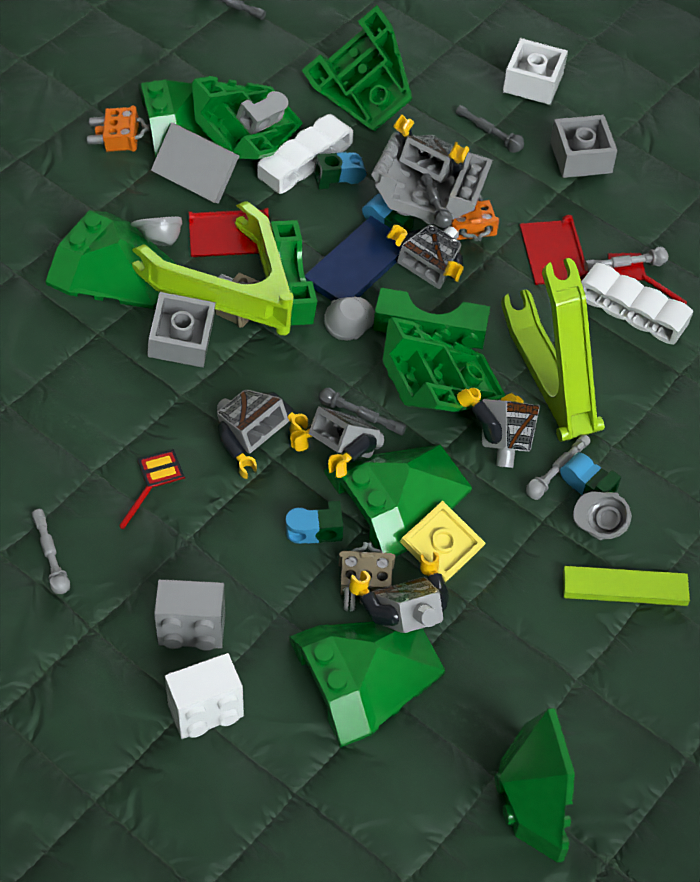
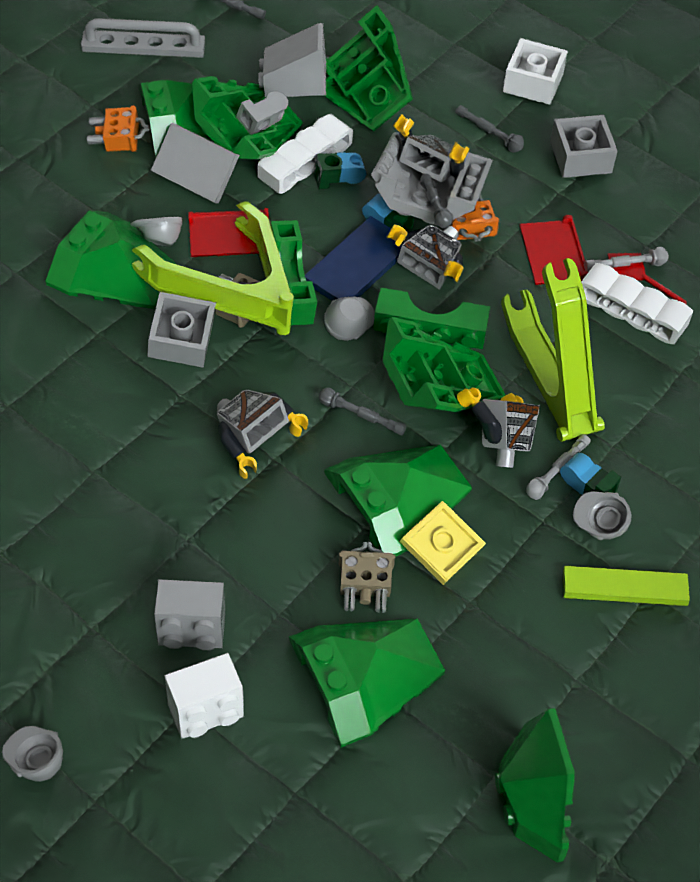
(34, 753): none -> light grey hat
(58, 578): light grey piece -> none
(92, 38): none -> light grey piece
(157, 470): piece -> none
(295, 64): none -> light grey slope
(315, 525): leg -> none
(341, 433): torso -> none
(407, 604): torso -> none

